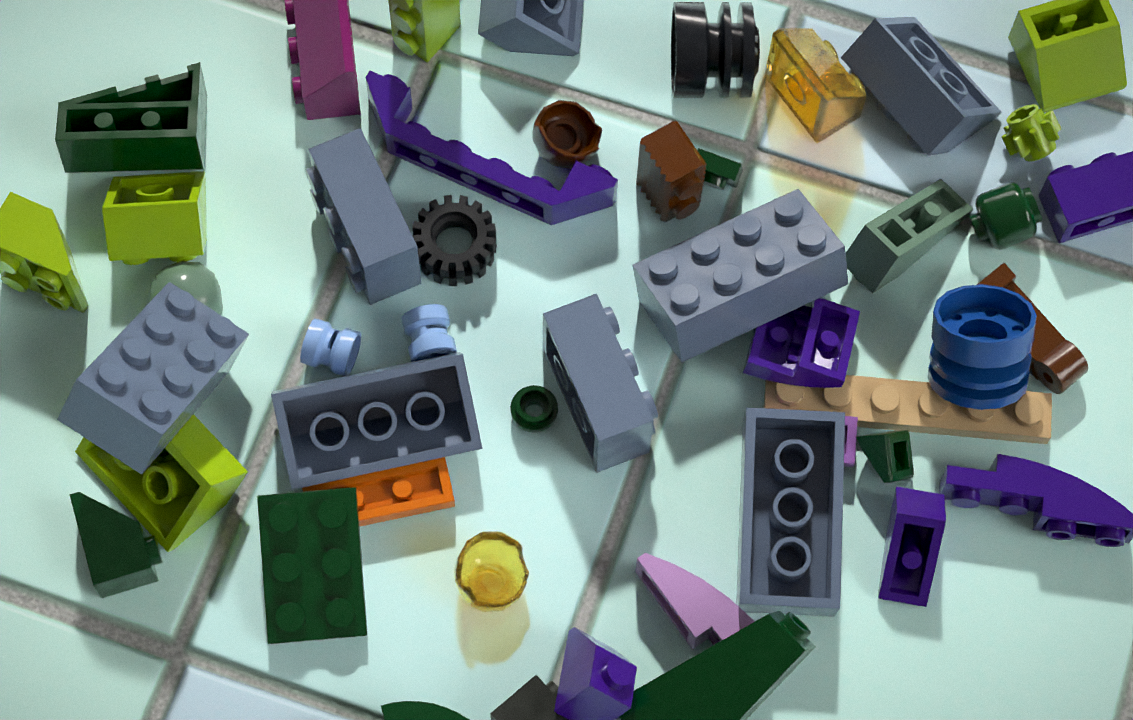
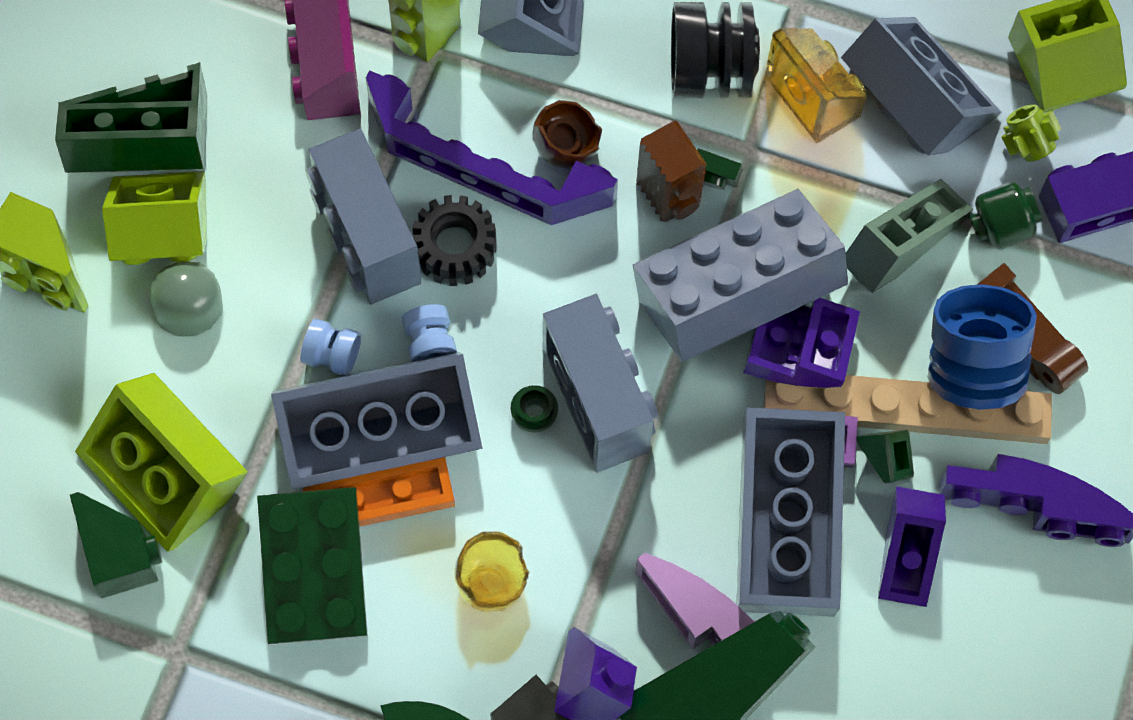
(153, 377): sand blue brick -> none

